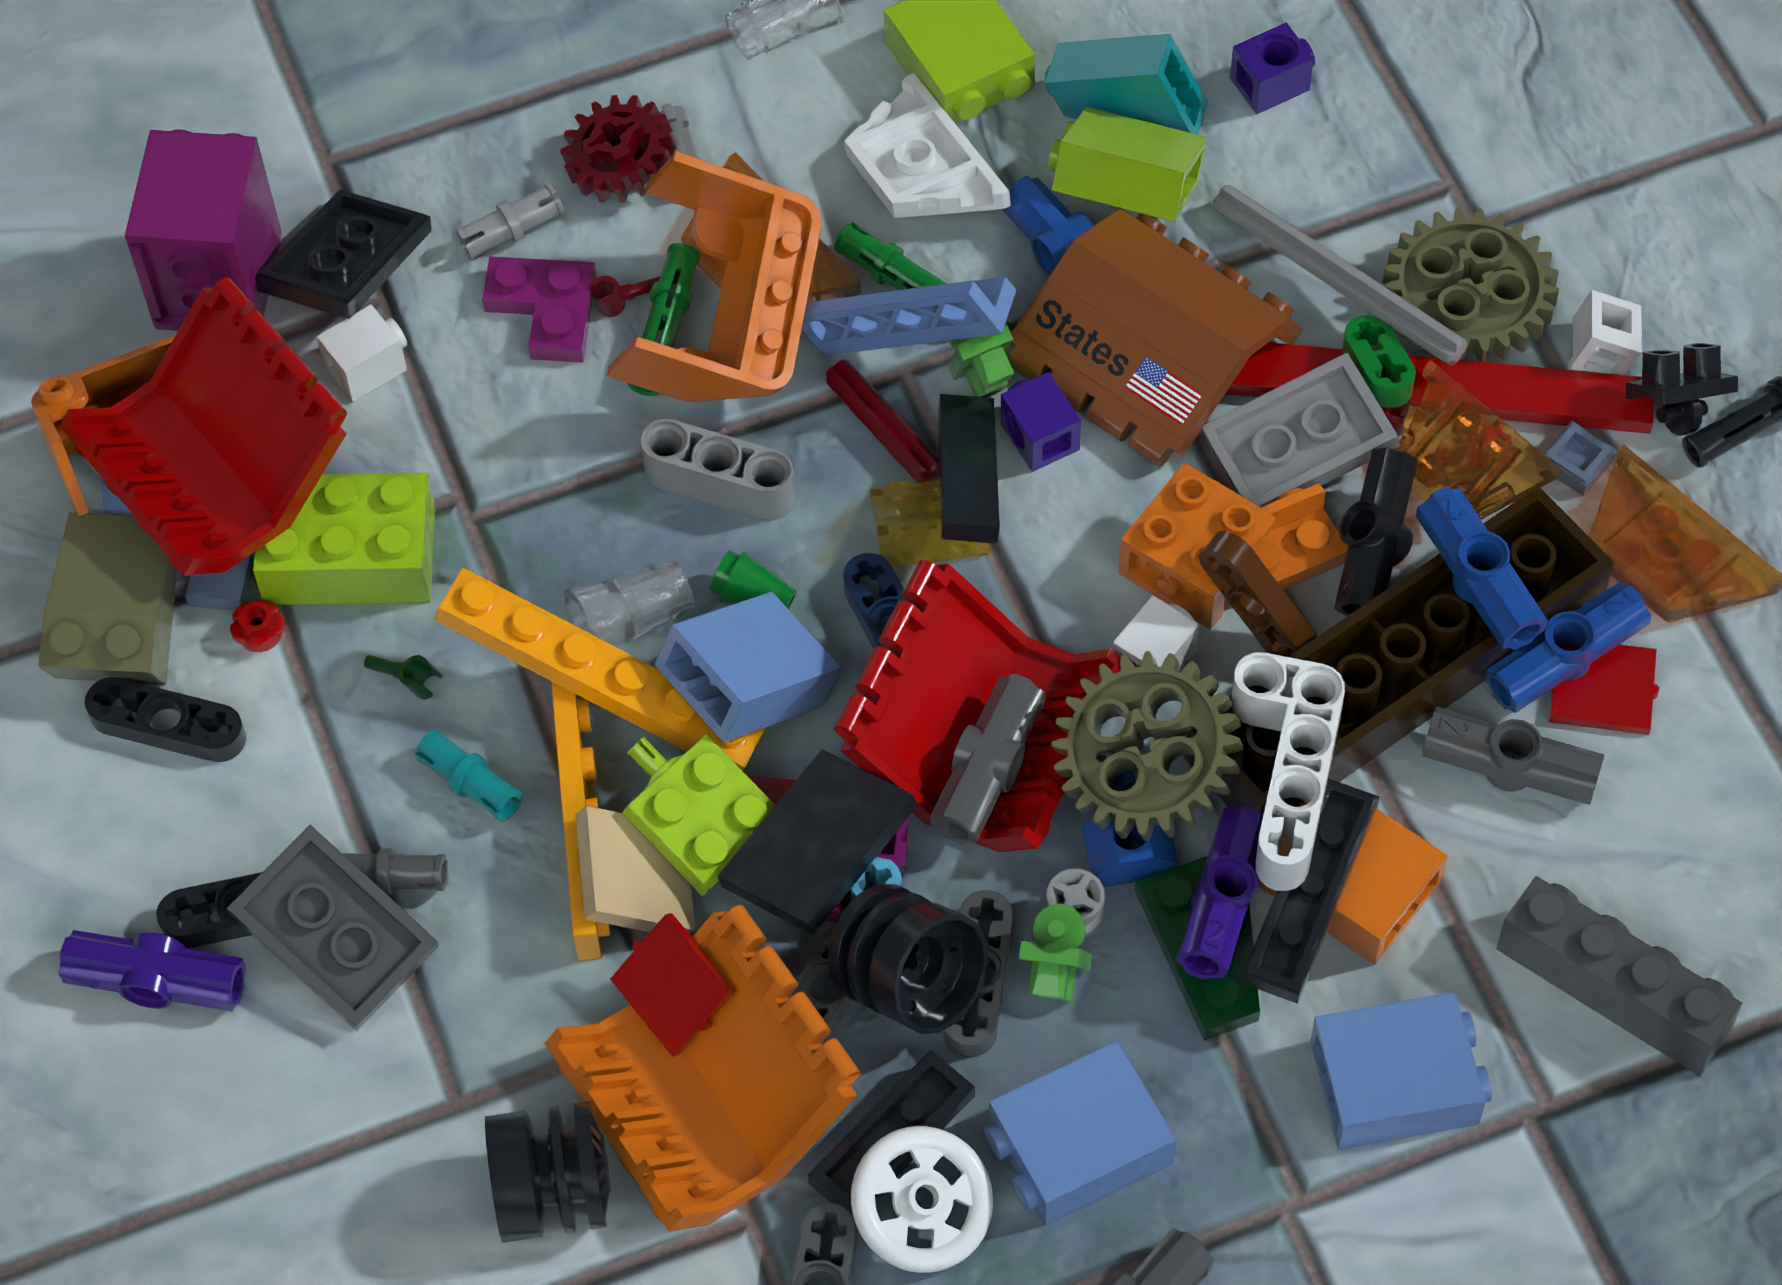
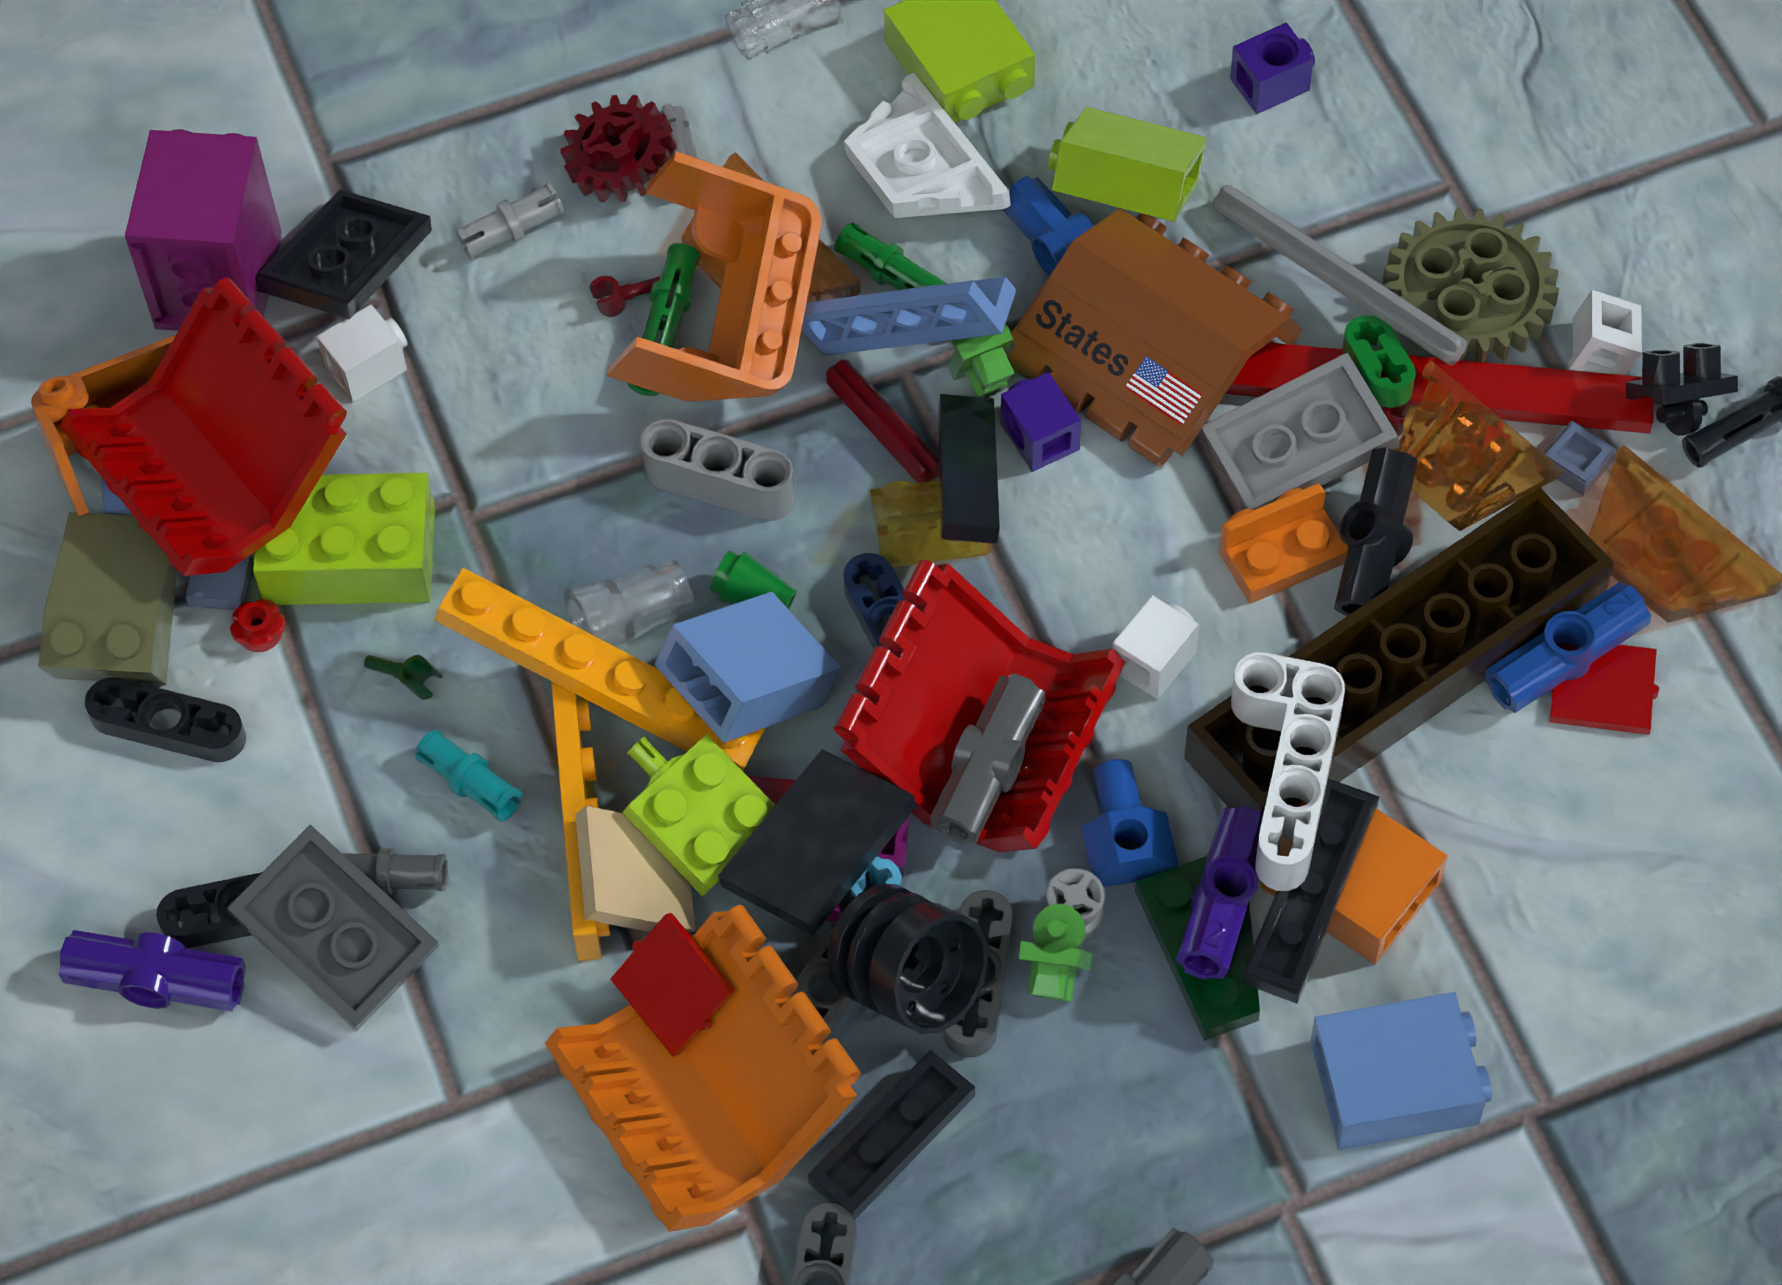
(546, 1171): black wheel -> none
(550, 291): magenta plate -> none
(889, 1237): white plate -> none
(1079, 1133): medium blue brick -> none
(1128, 78): teal slope -> none
(1156, 795): olive gear -> none
(1166, 541): orange bracket -> none
(1255, 594): reddish brown beam -> none
(1495, 593): blue piece -> none
(1546, 762): dark grey piece -> none
(1619, 974): dark grey brick -> none

